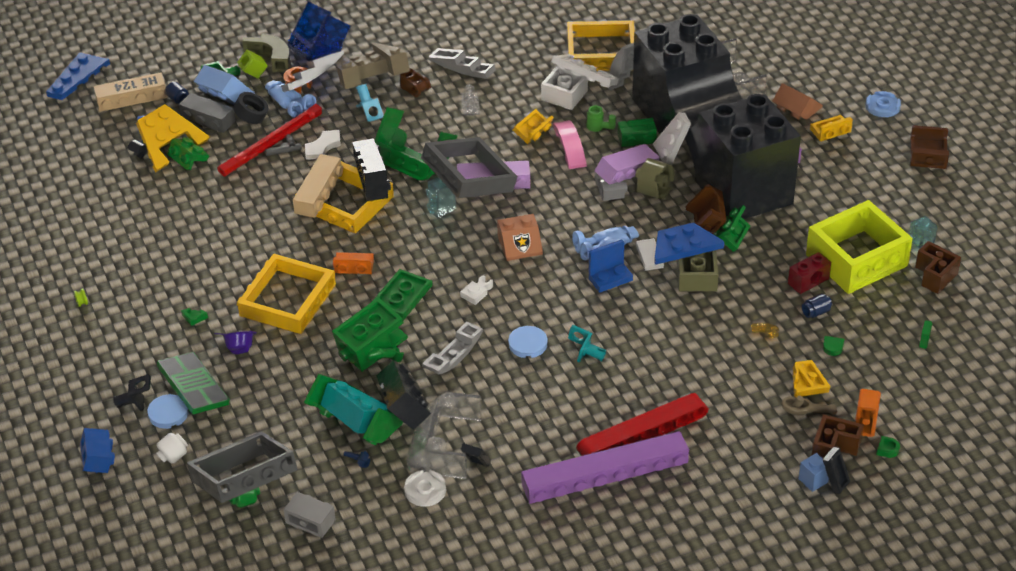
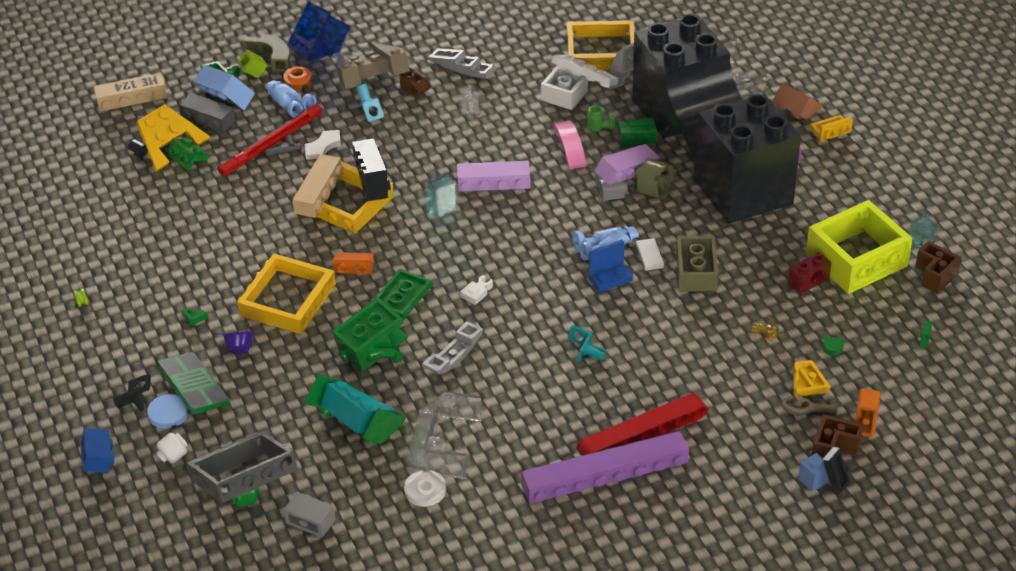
(75, 74): blue wing -> none
(176, 92): dark blue brick -> none
(254, 101): black tyre -> none
(316, 68): light grey slope -> none
(363, 460): dark blue hand -> none
(395, 154): green windscreen -> none
(403, 394): black wedge -> none
(435, 156): dark grey window -> none
(475, 455): black tile -> none
(519, 237): nougat slope -> none
(527, 341): light blue tile -> none
(532, 126): yellow bracket -> none
(671, 138): white wing -> none
(684, 242): blue wing -> none
(708, 209): reddish brown panel -> none
(734, 229): green bracket -> none
(816, 306): dark blue brick -> none
(883, 104): light blue tile -> none
(888, 447): green tile -> none
(929, 147): reddish brown panel -> none

